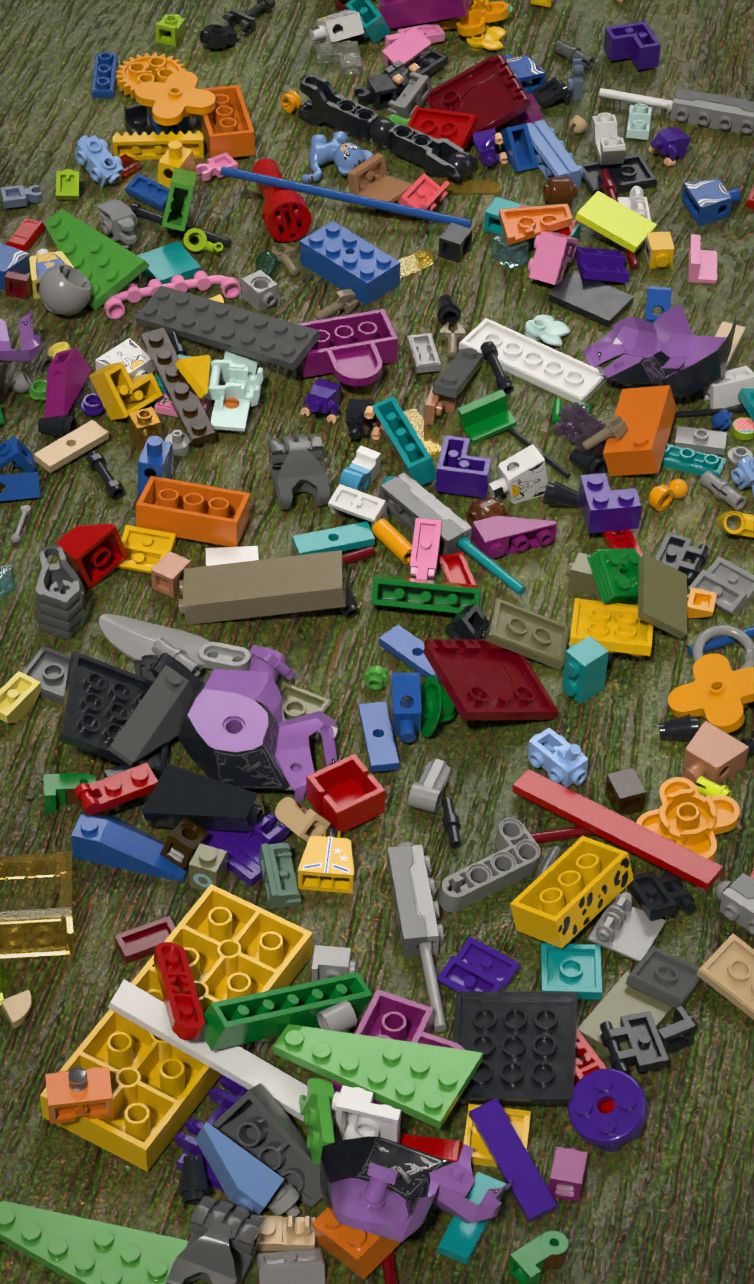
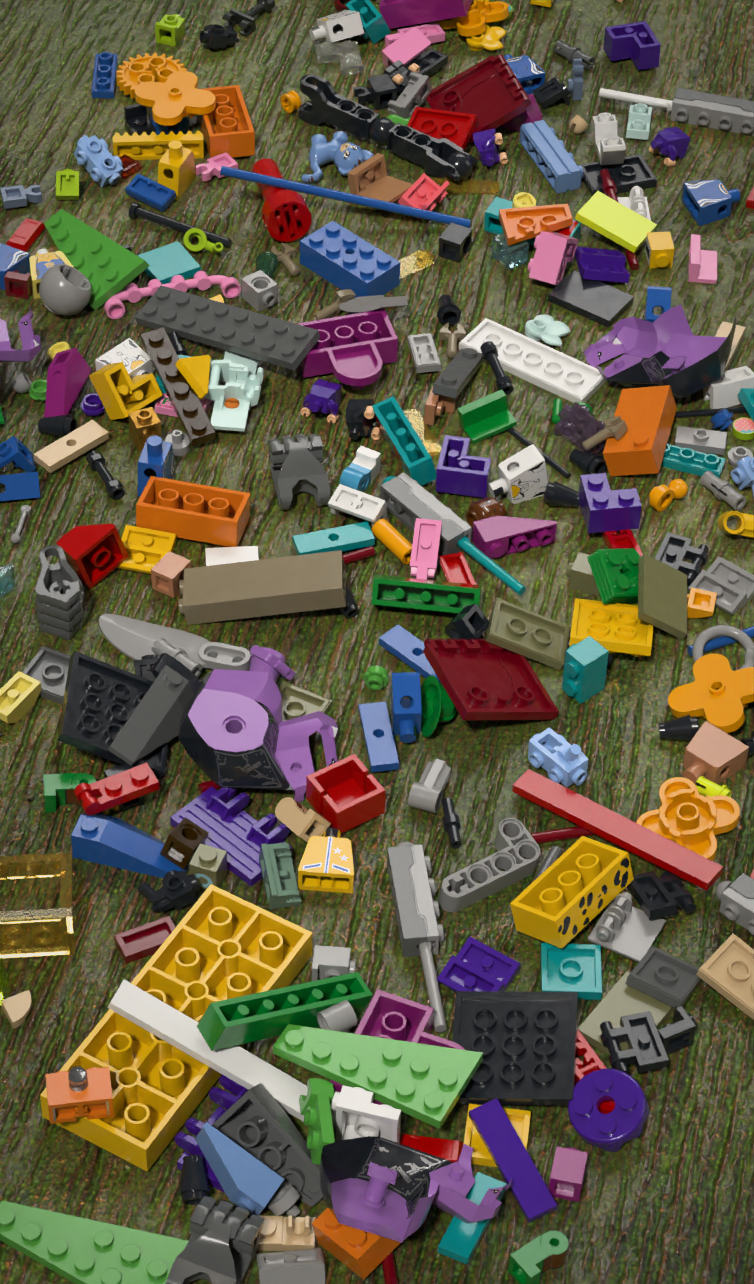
(118, 221): light grey hinge -> none
(175, 976): red piece -> none
(176, 893): none -> black piece
(179, 199): bright green brick -> none
(202, 801): black slope -> none
(371, 303): none -> light grey slope
(519, 148): blue slope -> none
(523, 200): none -> light yellow tile
(559, 190): reddish brown head -> none
(625, 792): dark brown brick -> none

